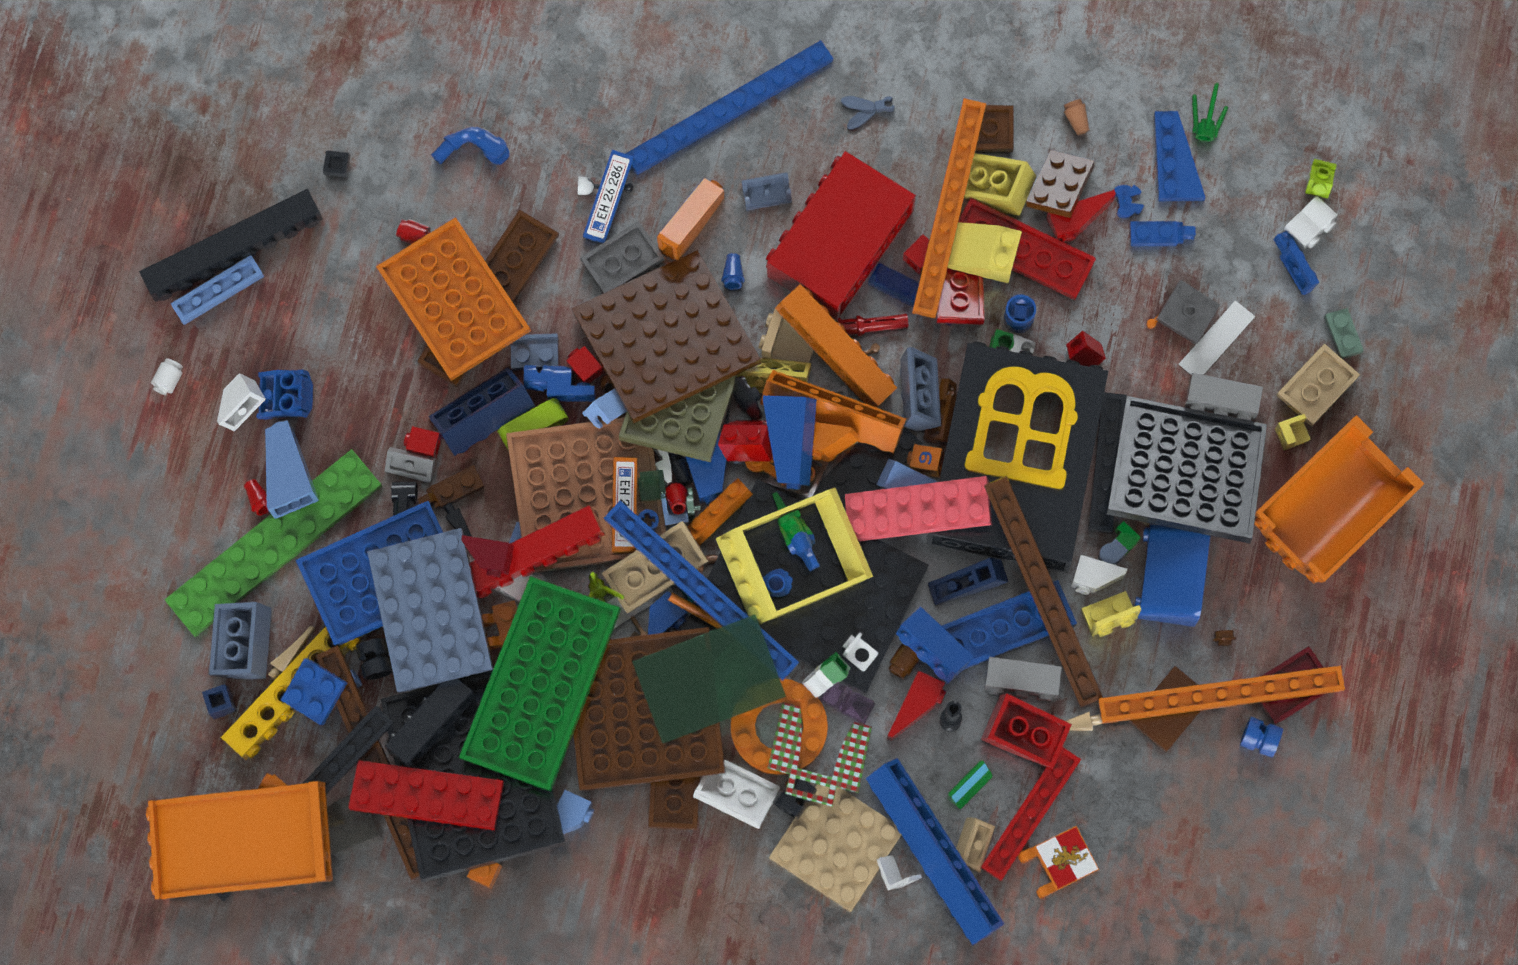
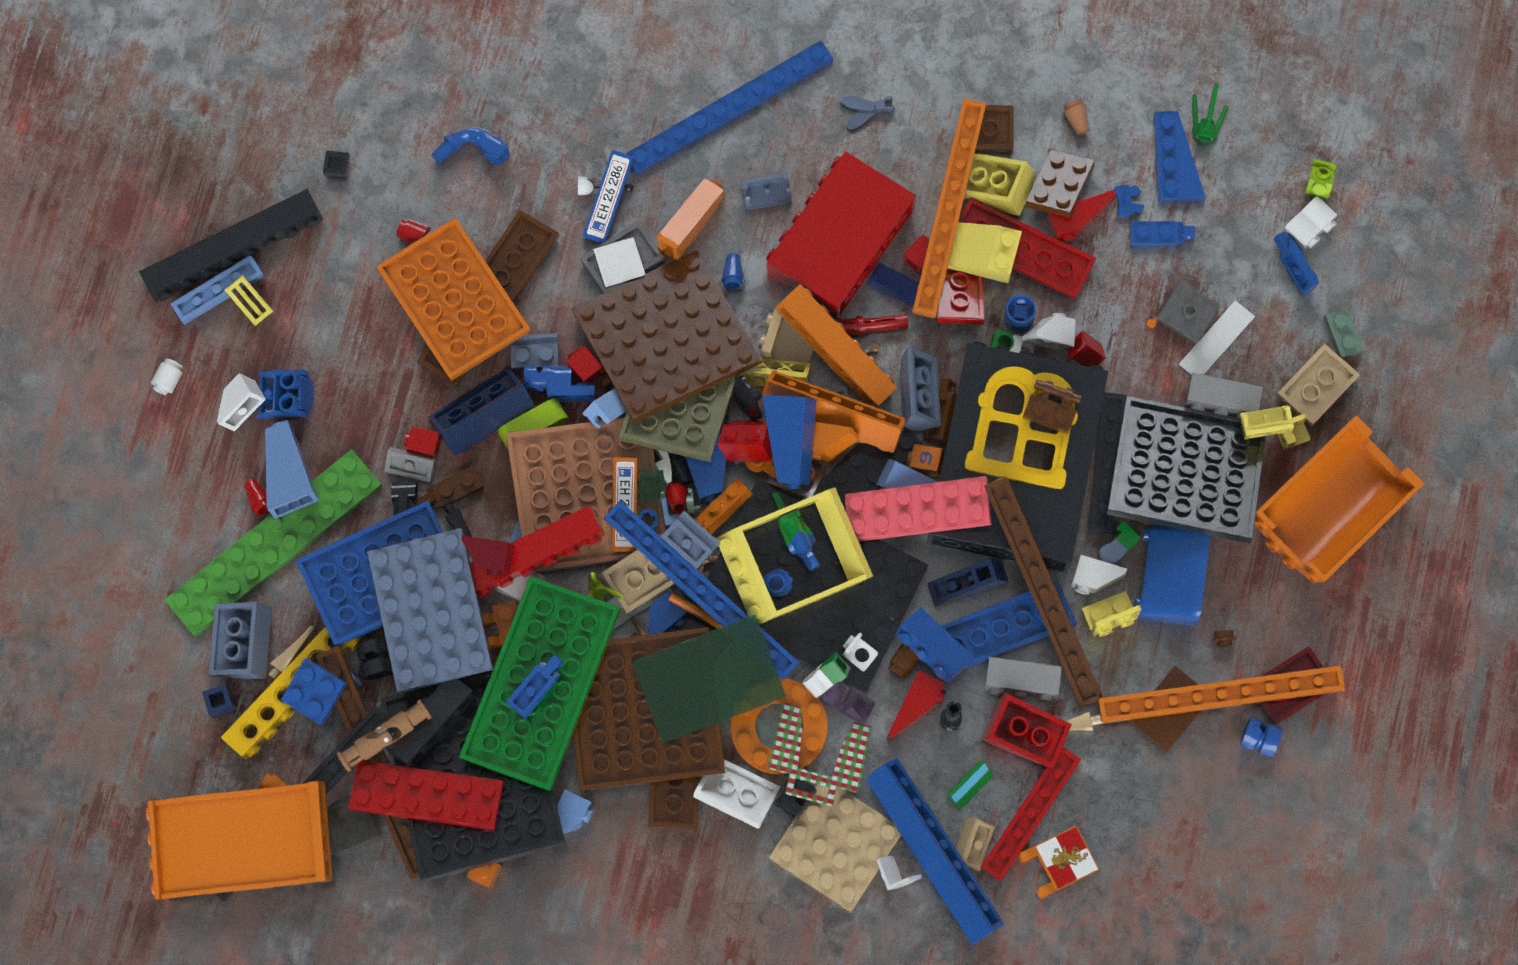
(236, 285): none -> light yellow tile
(375, 741): none -> medium nougat piece
(535, 686): none -> blue hinge
(619, 262): none -> white sticker
(690, 540): none -> sand blue plate
(1051, 413): none -> reddish brown plate
(1053, 332): none -> white slope
(1266, 422): none -> light yellow hinge

